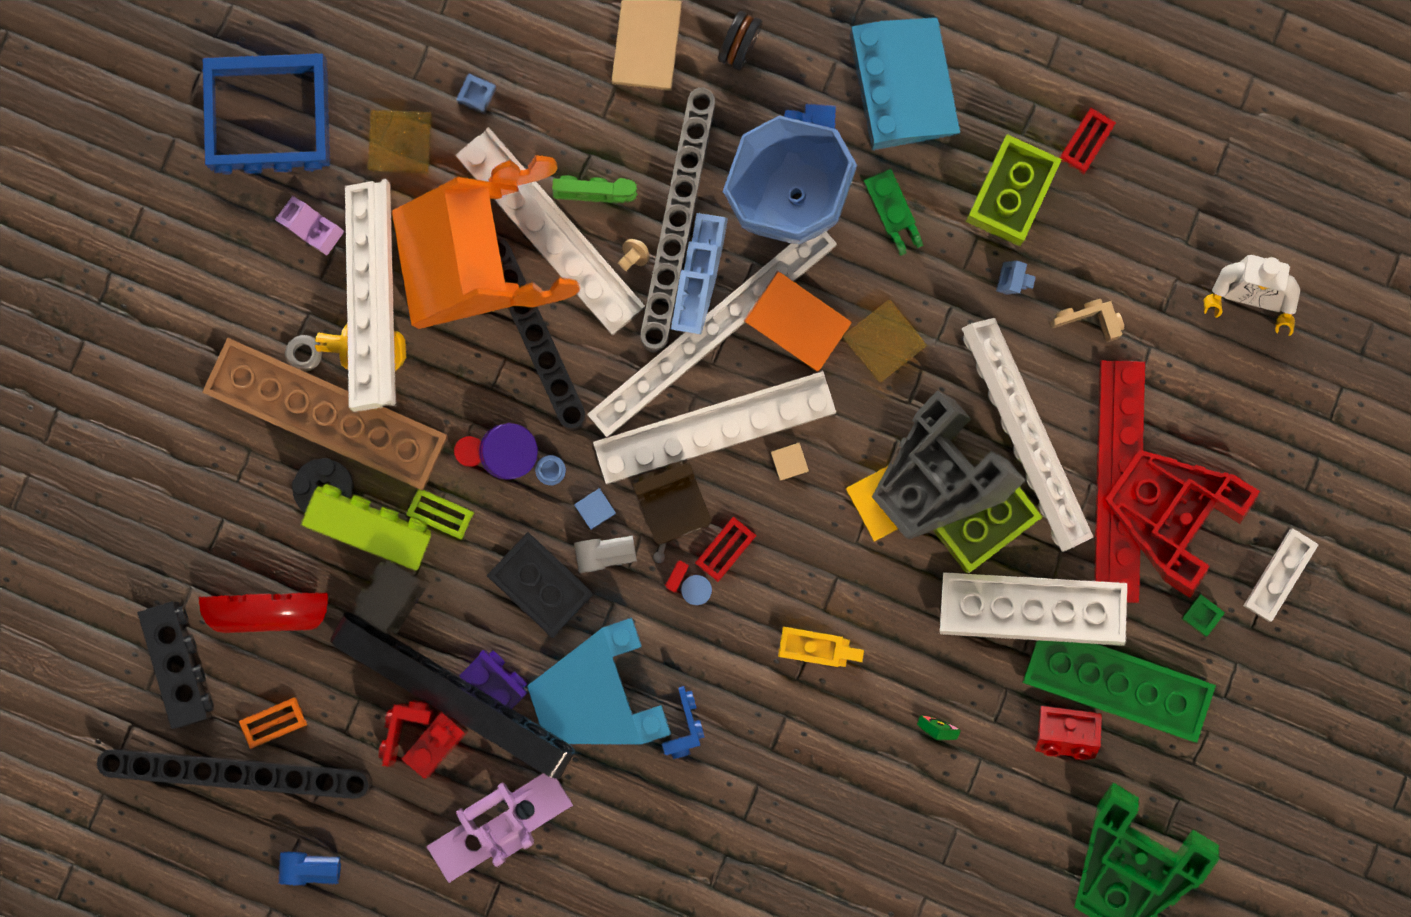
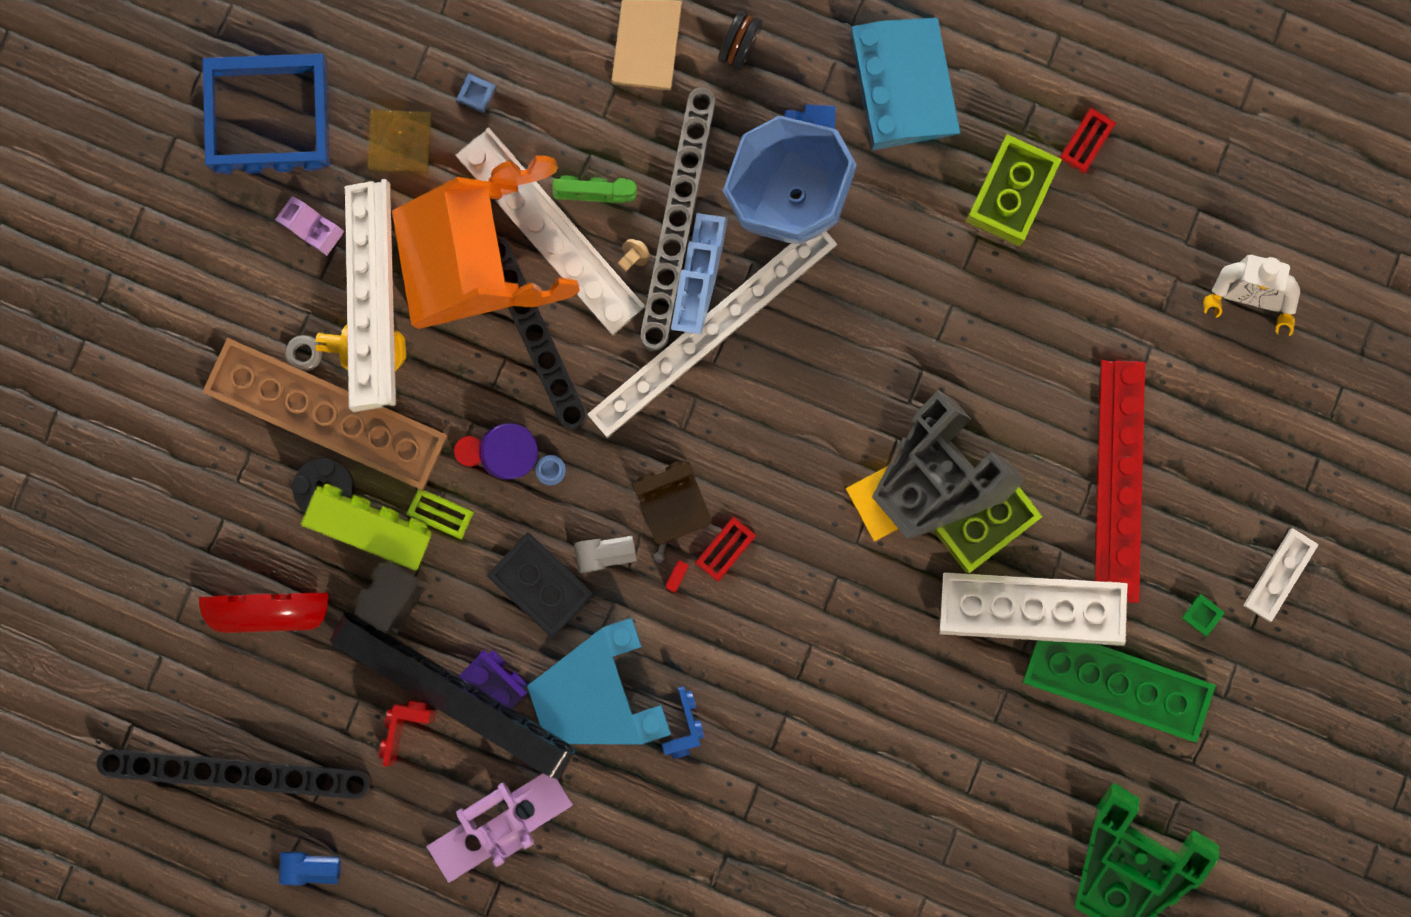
(153, 624): black brick -> none
(298, 713): orange tile -> none
(434, 745): red hinge -> none
(595, 509): medium blue tile -> none
(696, 590): medium blue tile -> none
(714, 427): white plate -> none
(789, 461): tan tile -> none
(797, 321): orange tile -> none
(817, 648): yellow hinge -> none
(884, 341): clear yellow tile -> none
(892, 209): green hinge -> none
(938, 728): green tile -> none
(1014, 278): medium blue tile -> none
(1028, 434): white plate -> none
(1069, 733): red bracket -> none
(1109, 320): tan bracket -> none
(1167, 505): red wedge -> none

